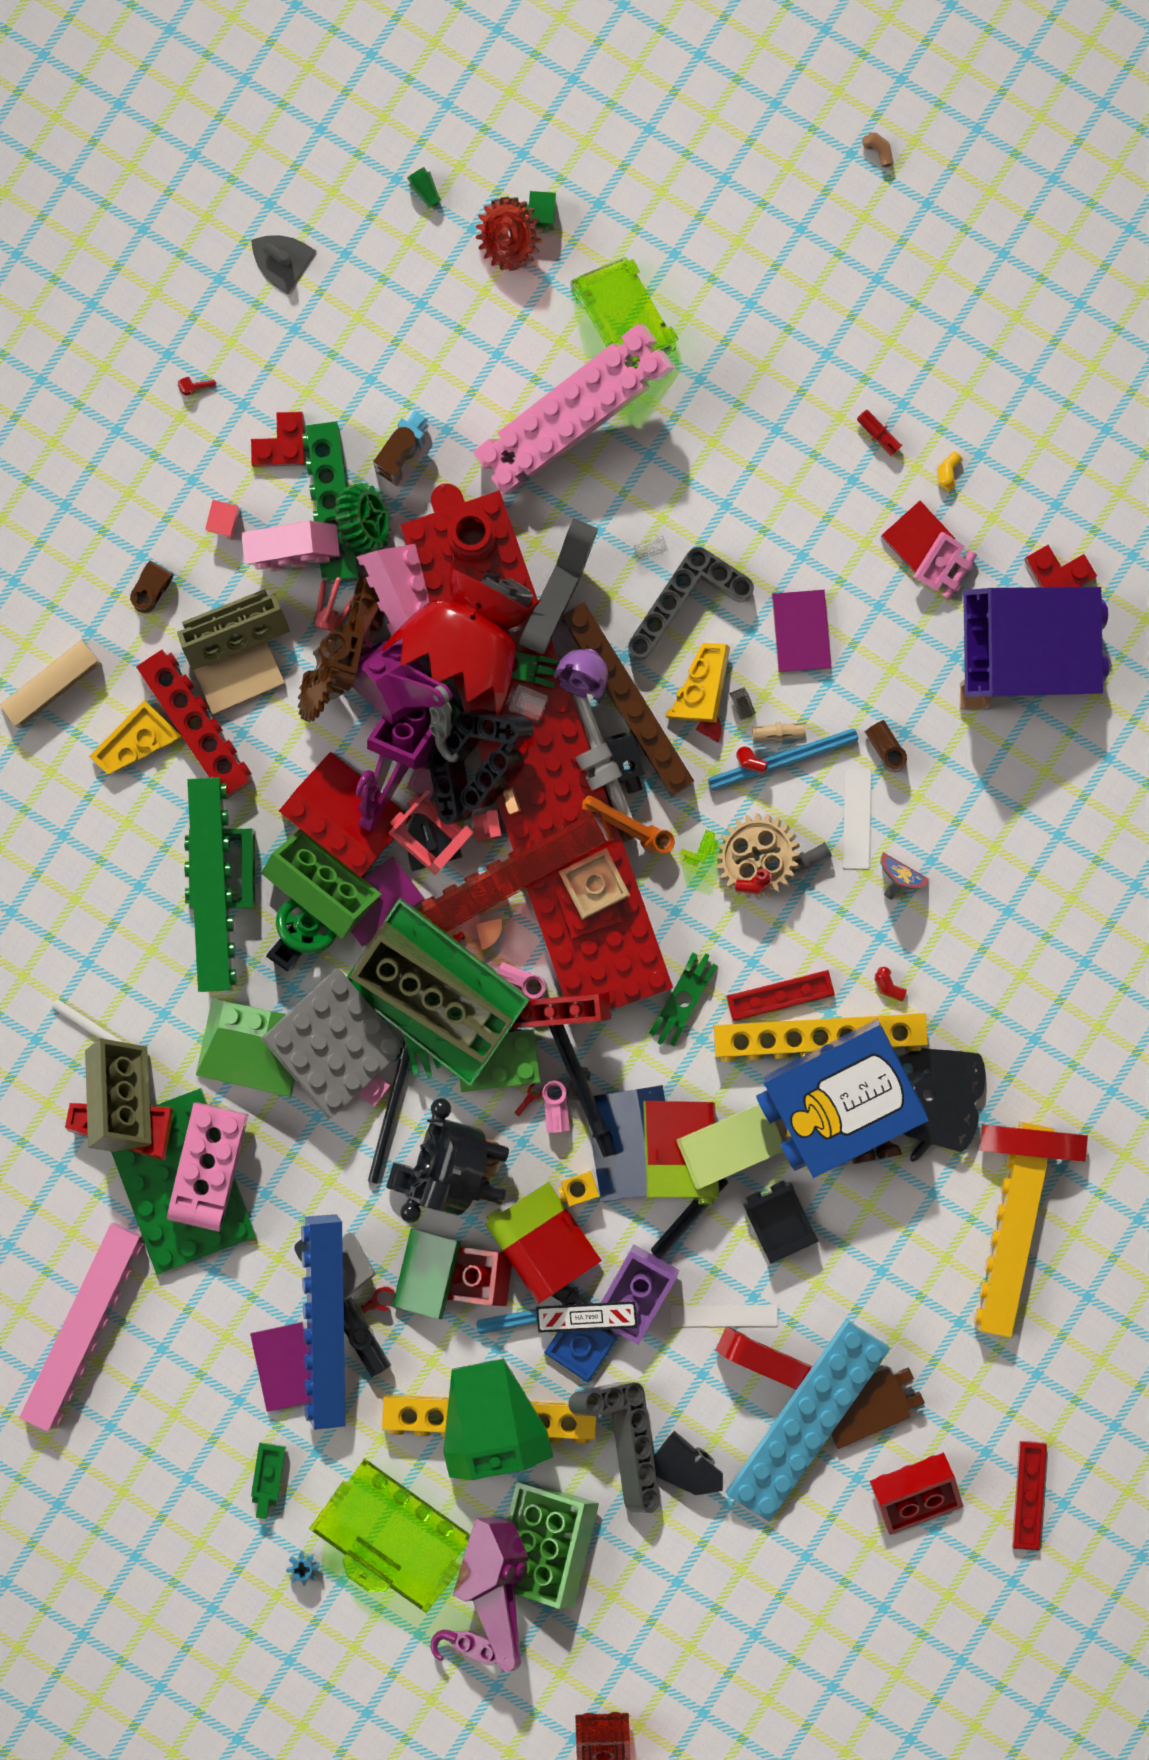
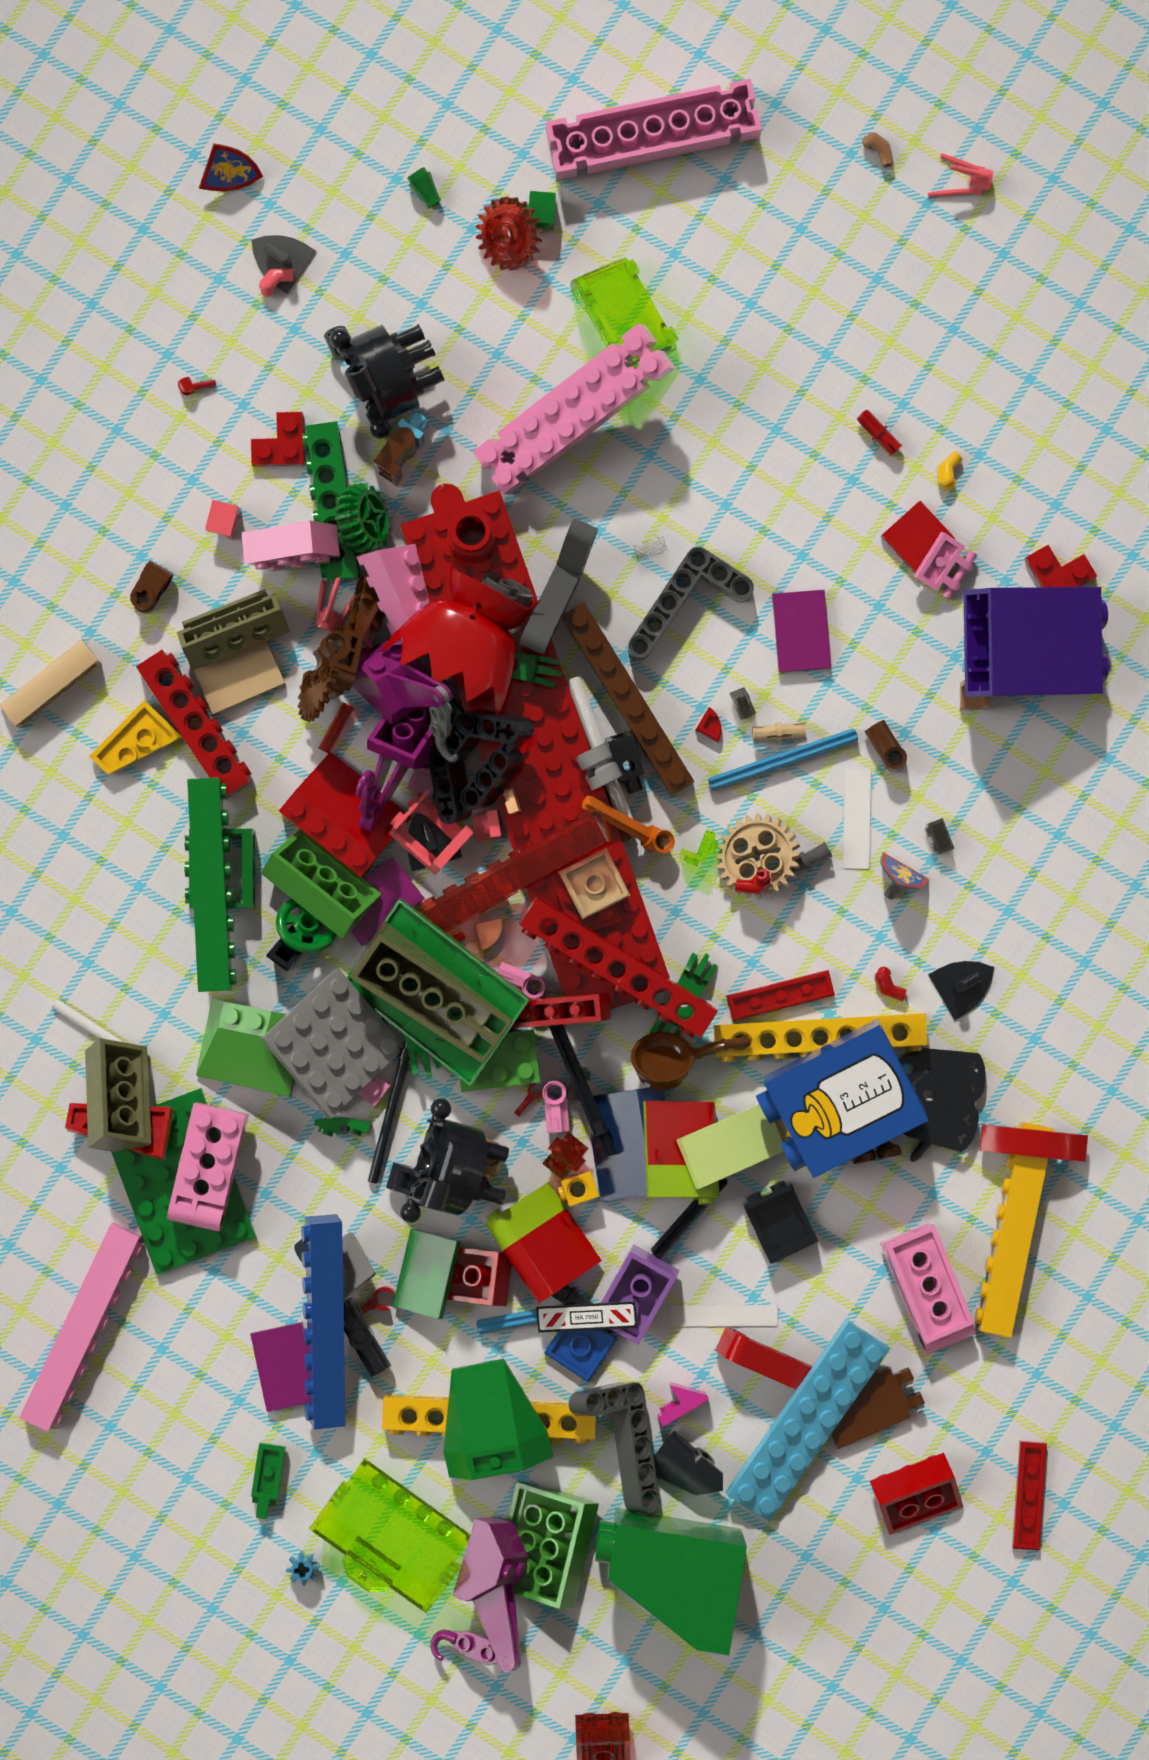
(228, 170): none -> shield
(272, 278): none -> coral arm
(335, 1125): none -> green slope
(336, 728): none -> clear red piece
(383, 370): none -> black piece
(527, 703): clear brick -> none
(565, 1155): none -> clear red brick
(583, 673): medium lavender cylinder -> none
(653, 129): none -> bright pink brick
(666, 1058): none -> reddish brown piece
(677, 1572): none -> green slope
(688, 1400): none -> dark pink slope
(702, 691): yellow wing -> none
(702, 1011): none -> red brick
(749, 761): red arm -> none
(940, 837): none -> clear smoke piece
(954, 1318): none -> bright pink hinge
(962, 985): none -> black shield
(978, 177): none -> coral plant

